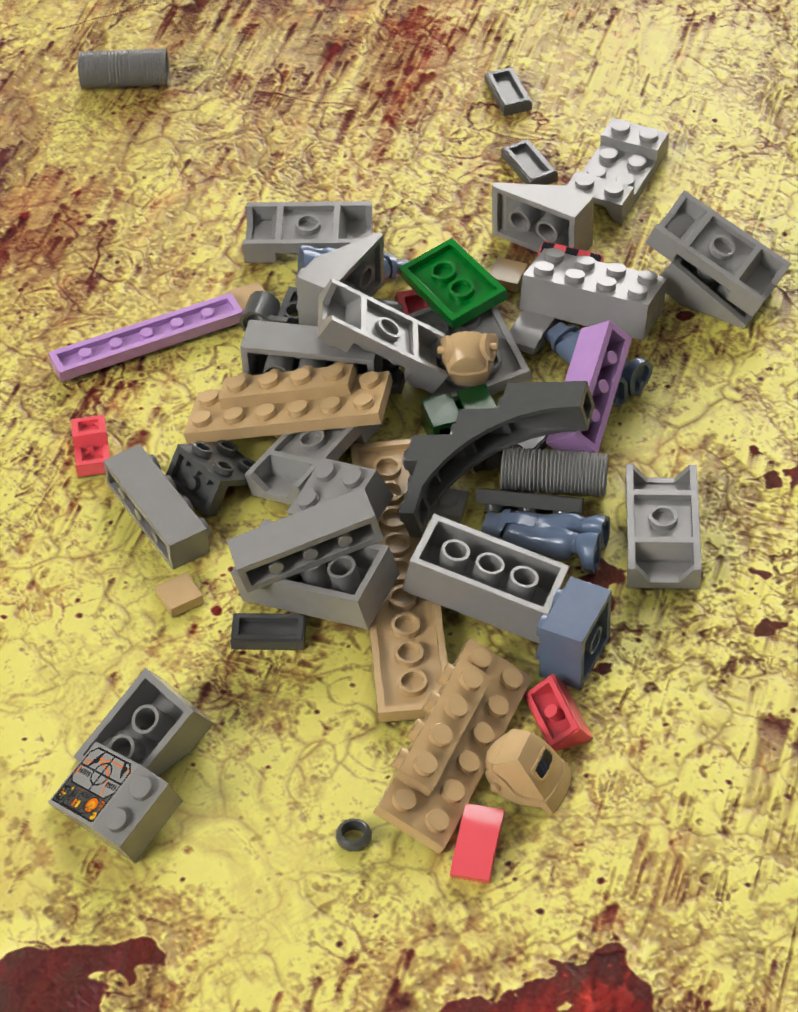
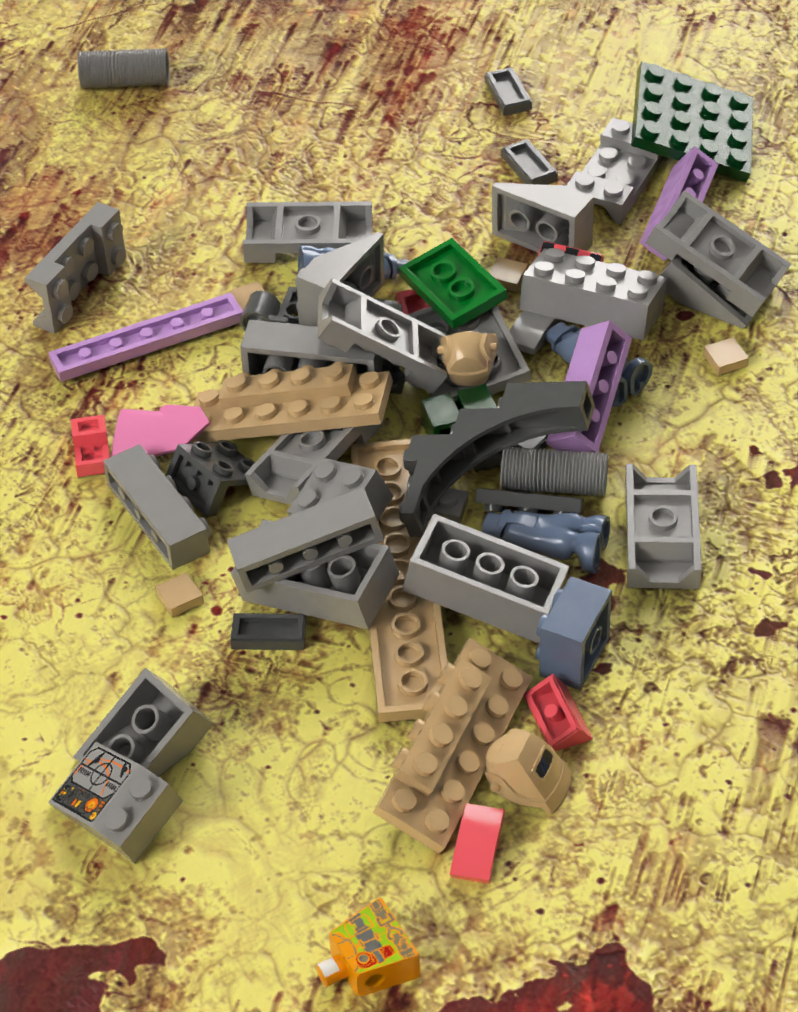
(87, 249): none -> light grey piece
(158, 430): none -> bright pink panel
(353, 845): dark grey piece -> none
(370, 952): none -> torso
(684, 112): none -> plate
(690, 174): none -> lavender brick
(726, 356): none -> tan tile

